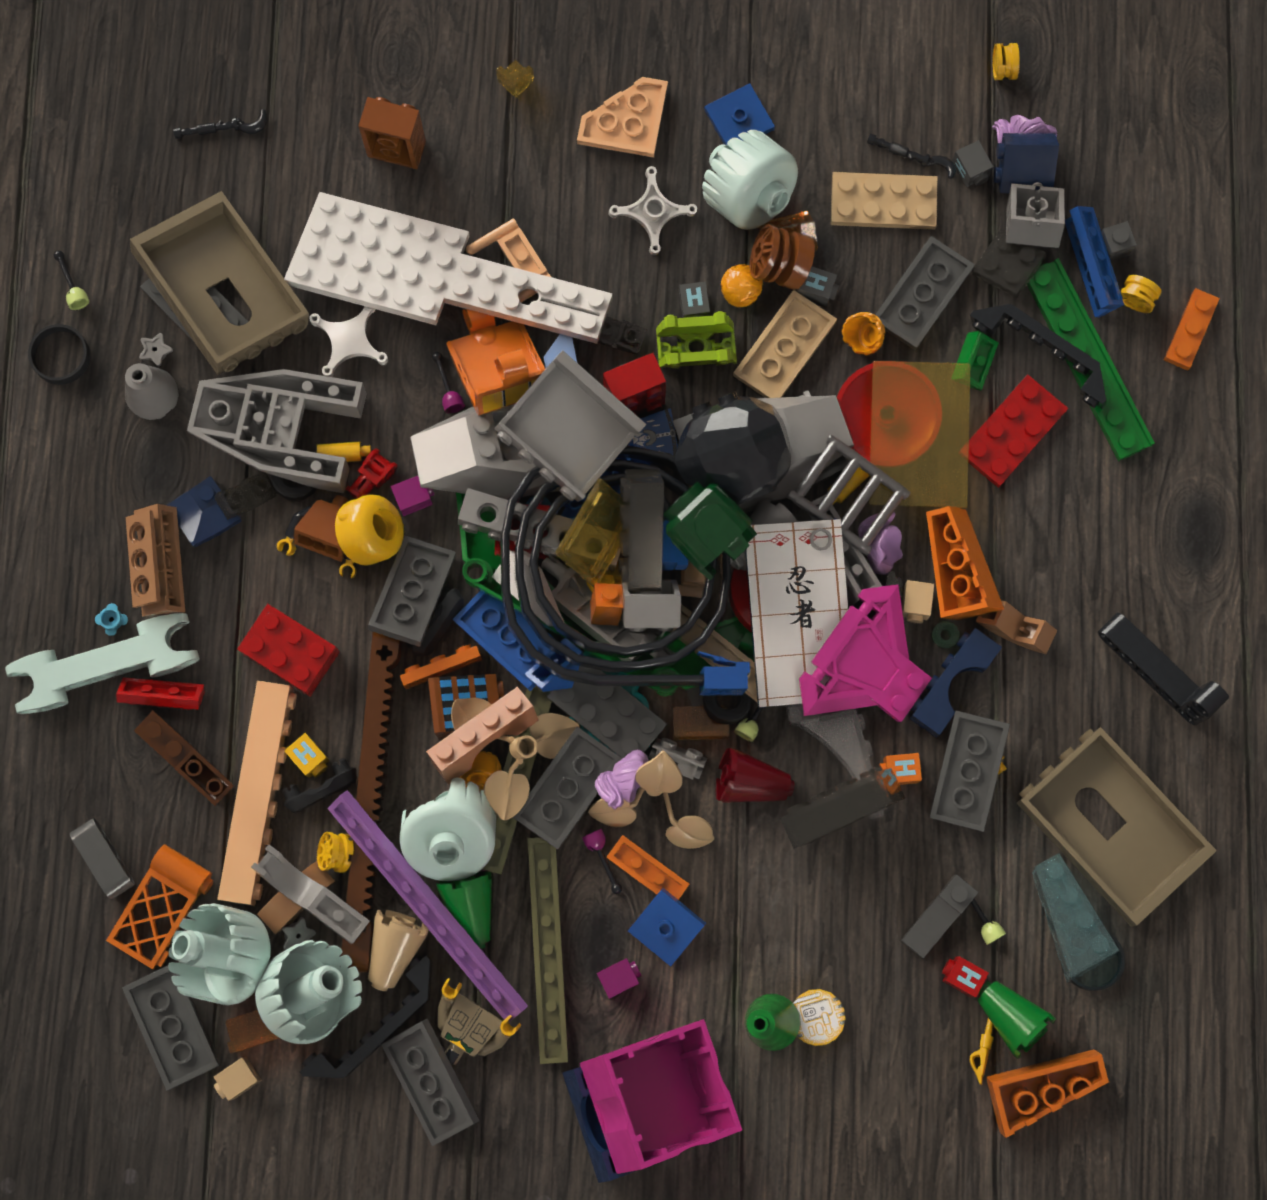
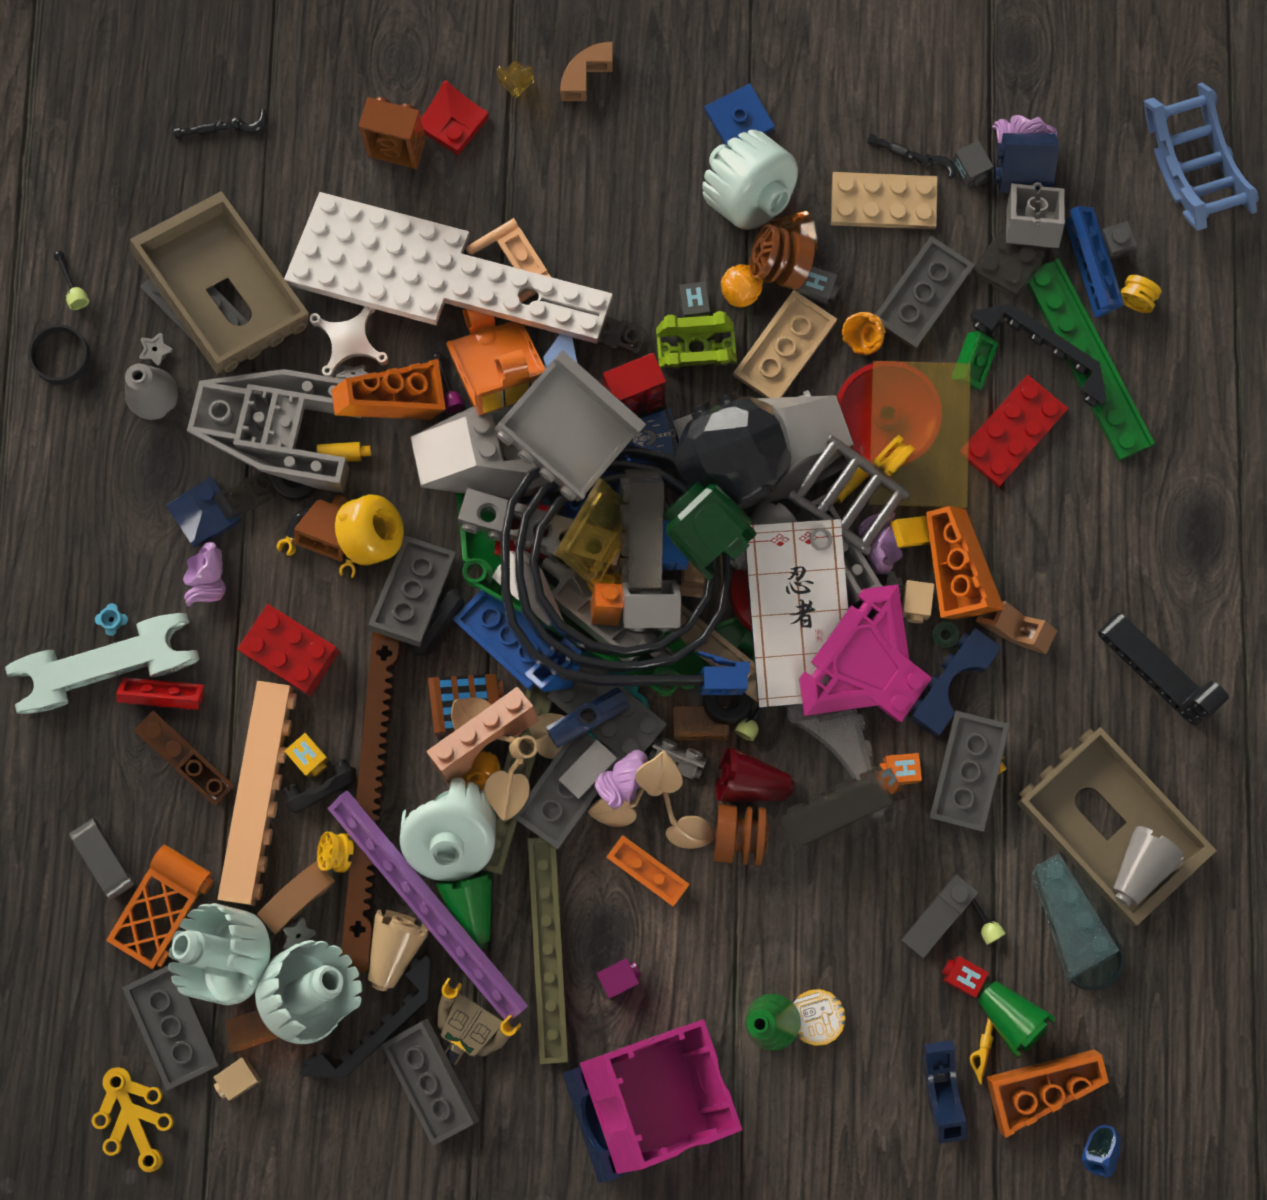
(131, 1115): none -> yellow plant
(159, 561): medium nougat brick -> none
(205, 575): none -> lavender hair
(310, 895): light grey piece -> none
(349, 371): none -> light grey plate
(372, 474): red connector -> none
(396, 393): none -> orange wedge
(411, 496): magenta brick -> none
(440, 666): orange plate -> none
(452, 119): none -> red plate
(587, 768): none -> light grey tile
(592, 59): none -> medium nougat brick
(595, 842): hinge -> none
(603, 708): none -> dark blue piece
(627, 120): light nougat plate -> none
(652, 210): white piece -> none
(666, 927): blue plate -> none
(740, 835): none -> dark orange wheel
(896, 457): none -> yellow wheel
(911, 531): none -> yellow tile
(943, 1092): none -> dark blue arch
(1006, 61): yellow wheel -> none
(1102, 1151): none -> blue rock
(1145, 866): none -> light grey cone
(1173, 170): none -> medium blue fence
(1191, 329): orange plate -> none

